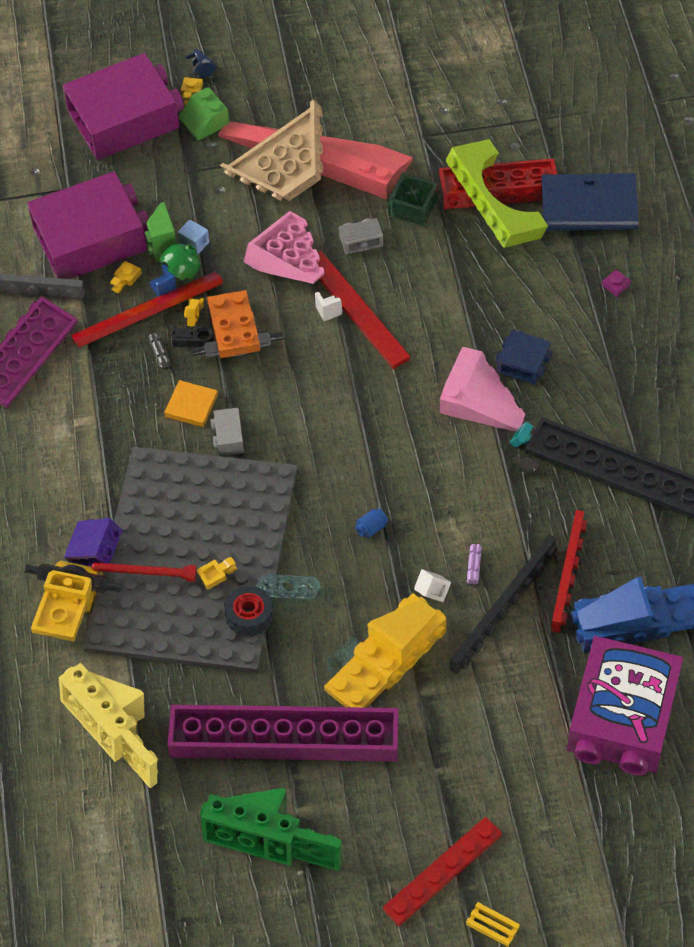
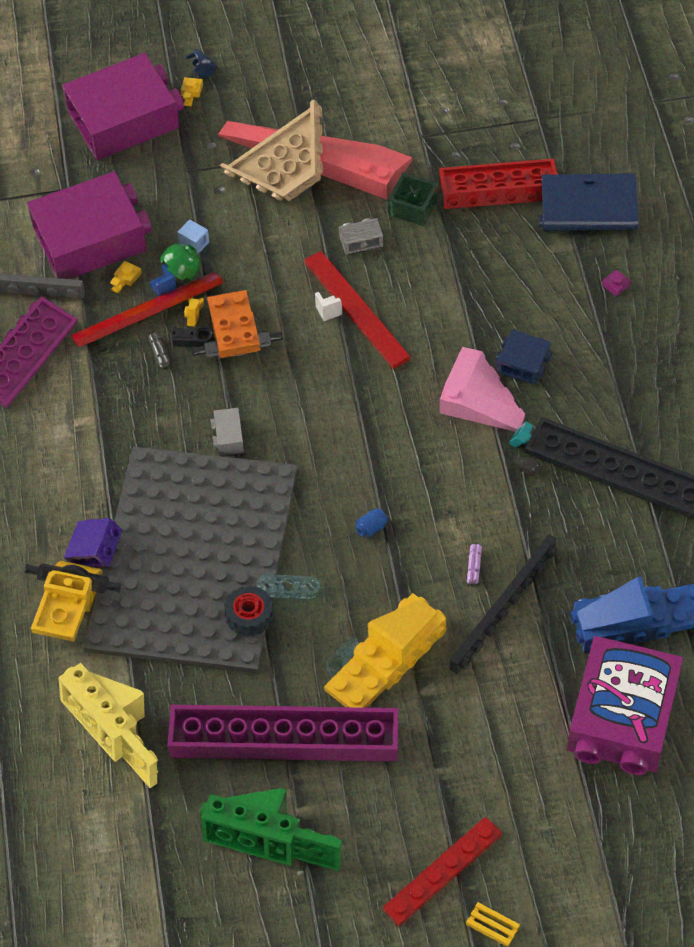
(160, 232): bright green slope -> none
(187, 573): red piece -> none
(191, 403): light orange tile -> none
(204, 114): bright green slope -> none
(214, 573): yellow plate -> none
(285, 250): bright pink slope -> none
(432, 585): white panel -> none
(507, 224): lime arch -> none
(567, 579): red plate -> none

